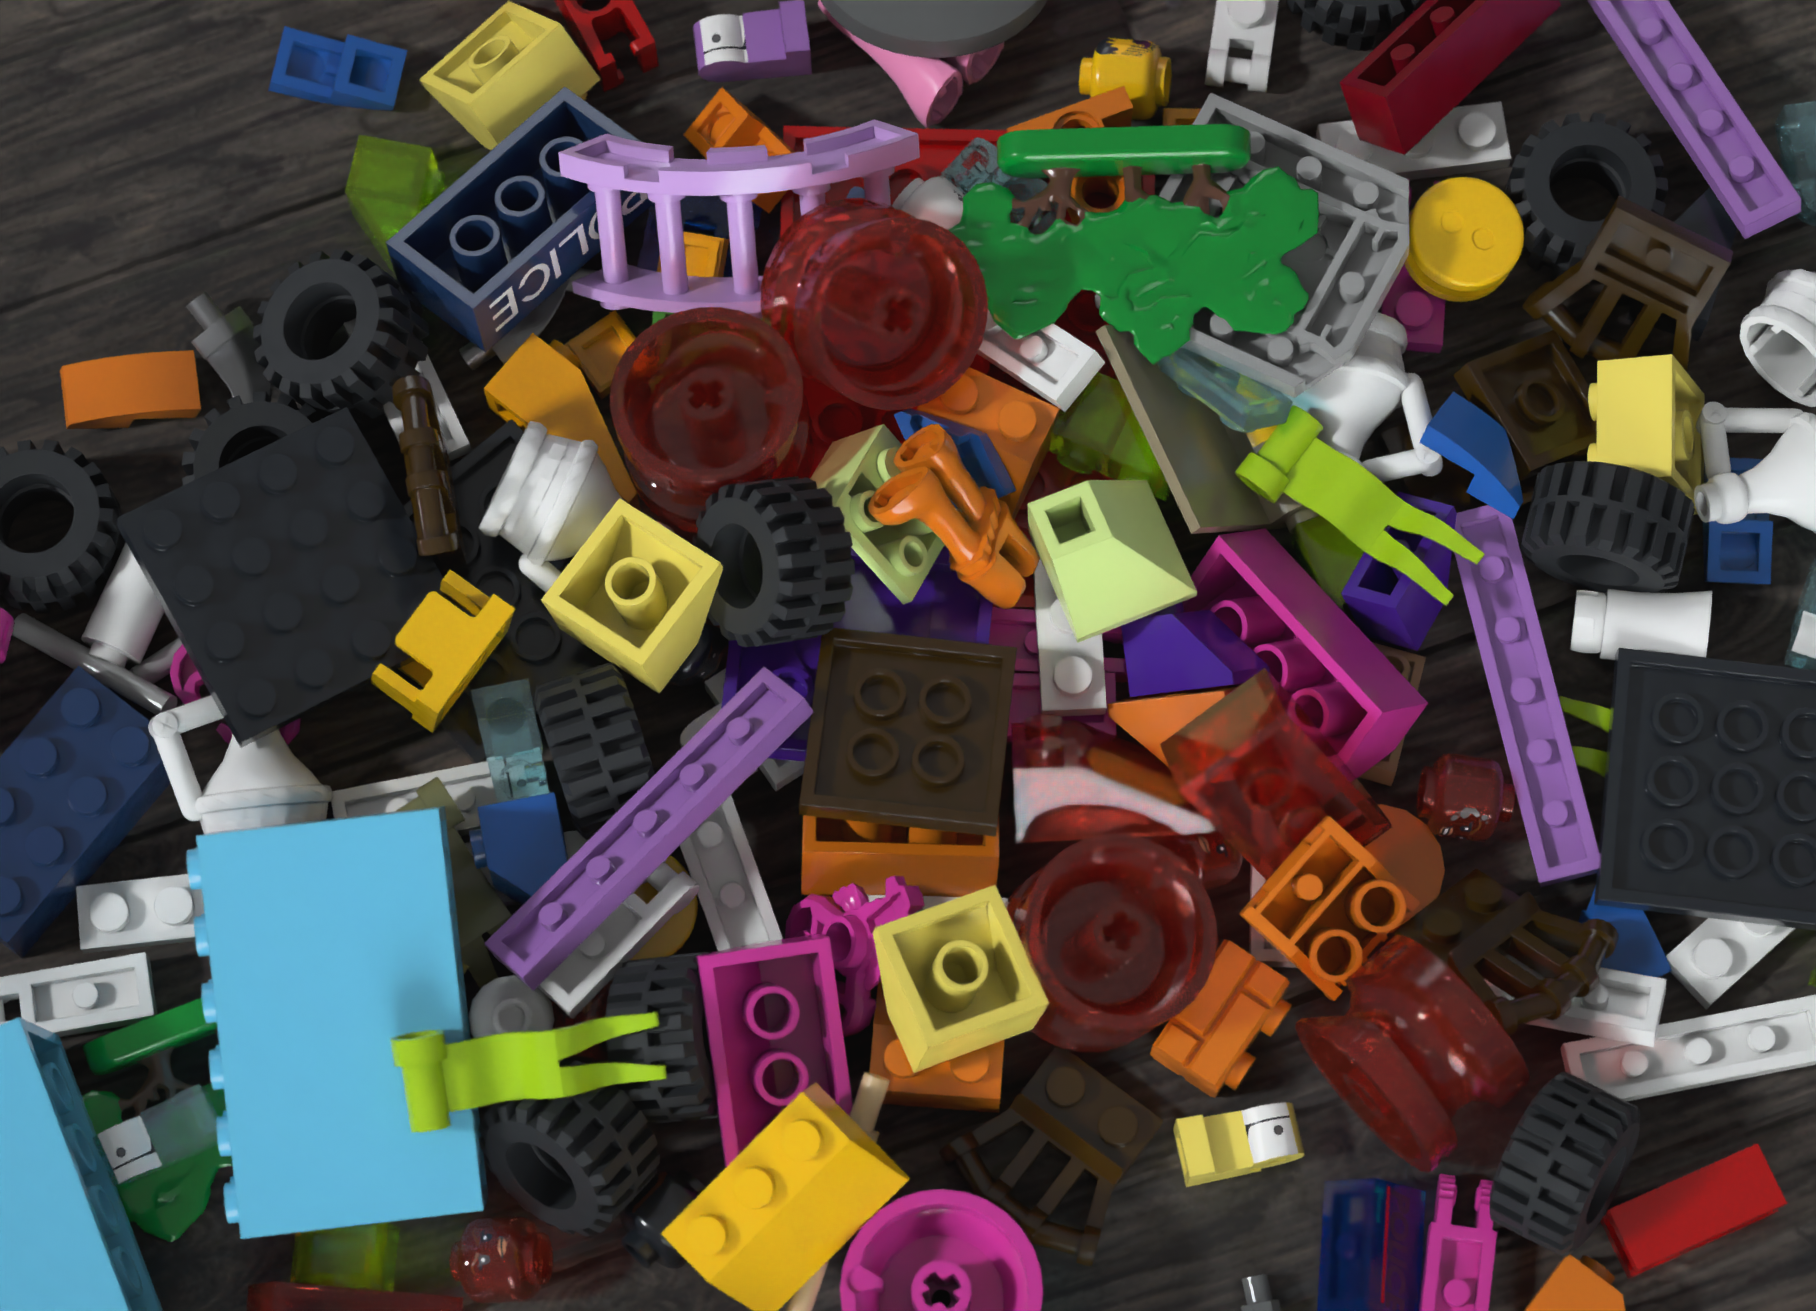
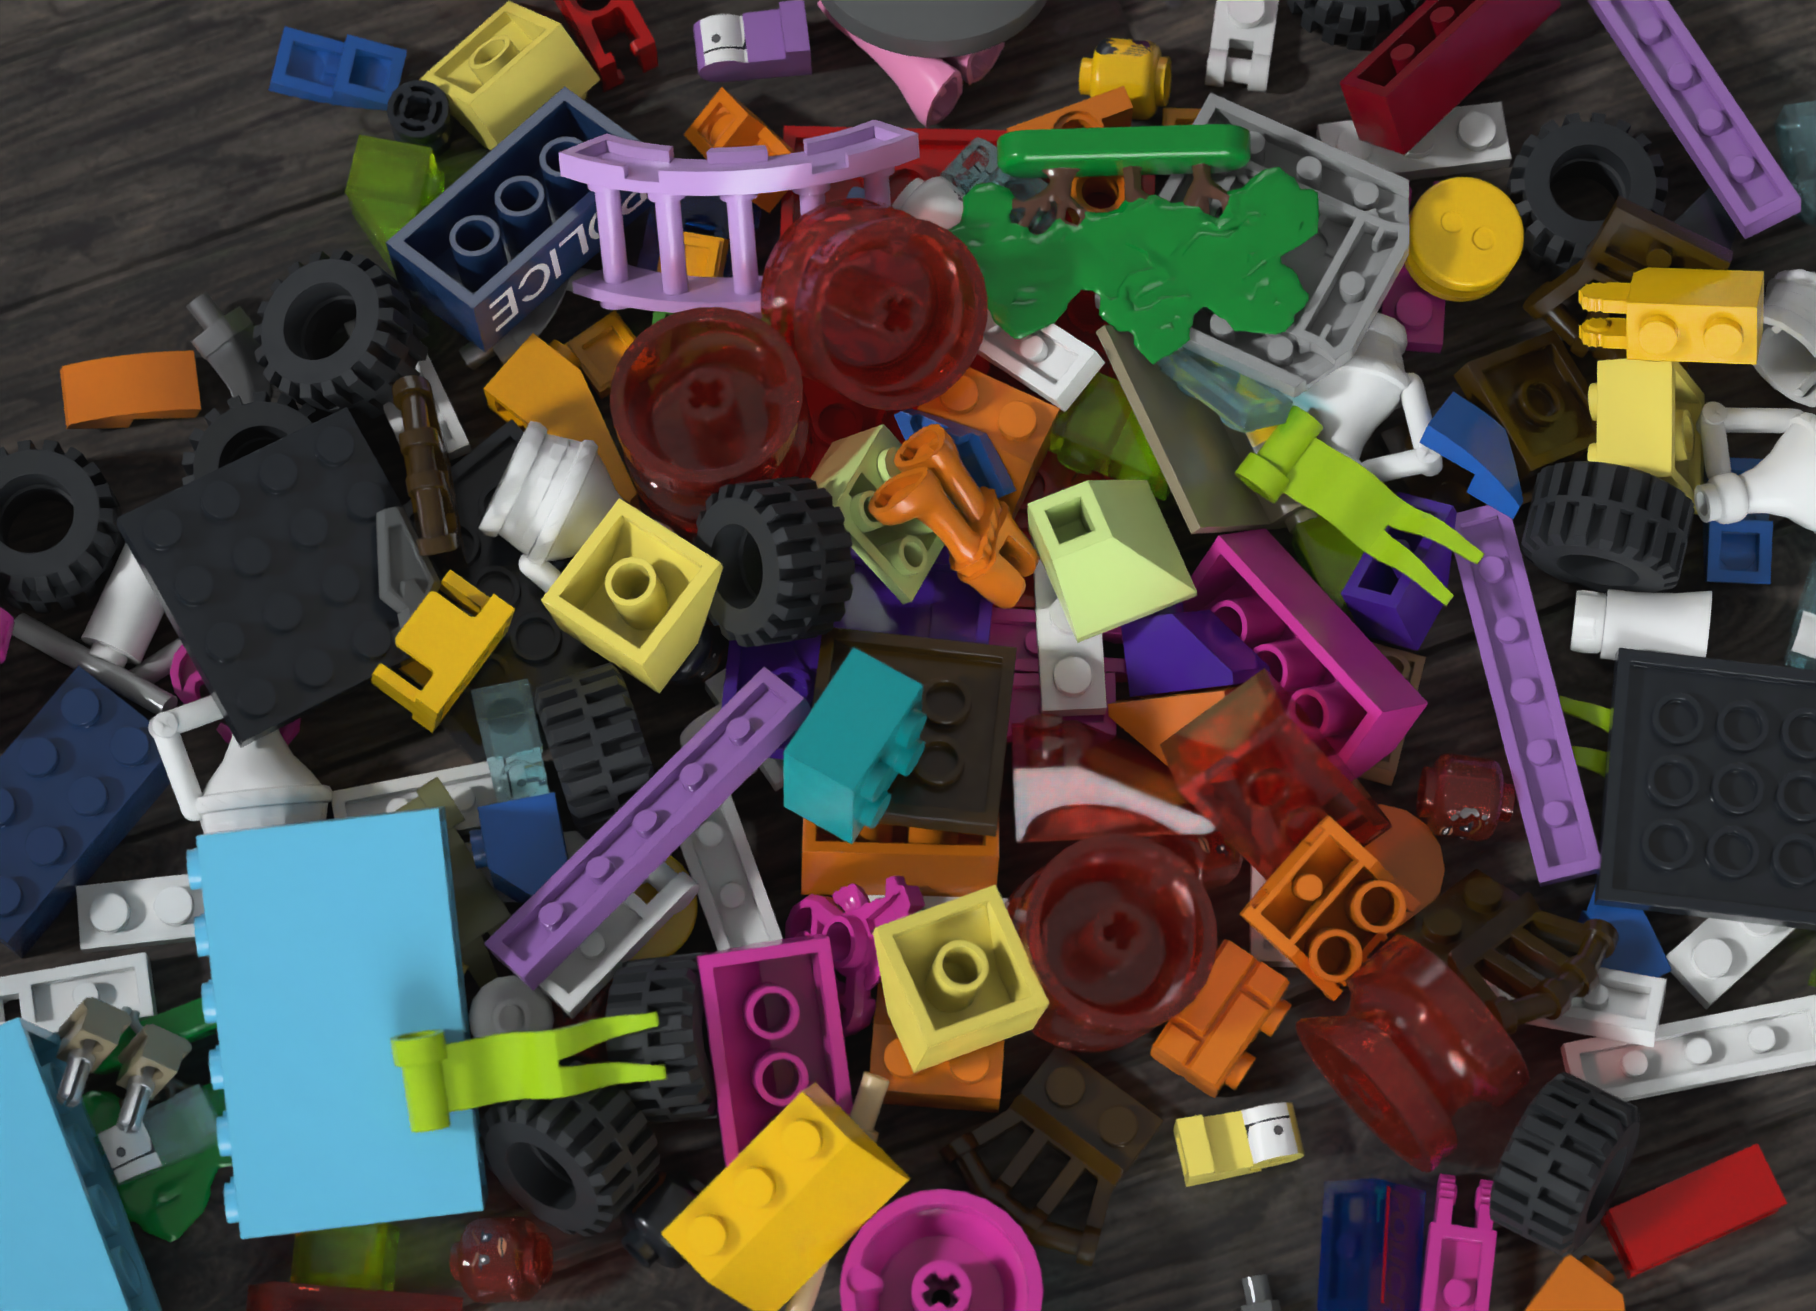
(146, 1061): none -> dark tan piece
(402, 573): none -> dark grey piece
(423, 128): none -> black wheel
(854, 747): none -> teal piece
(1679, 315): none -> yellow hinge

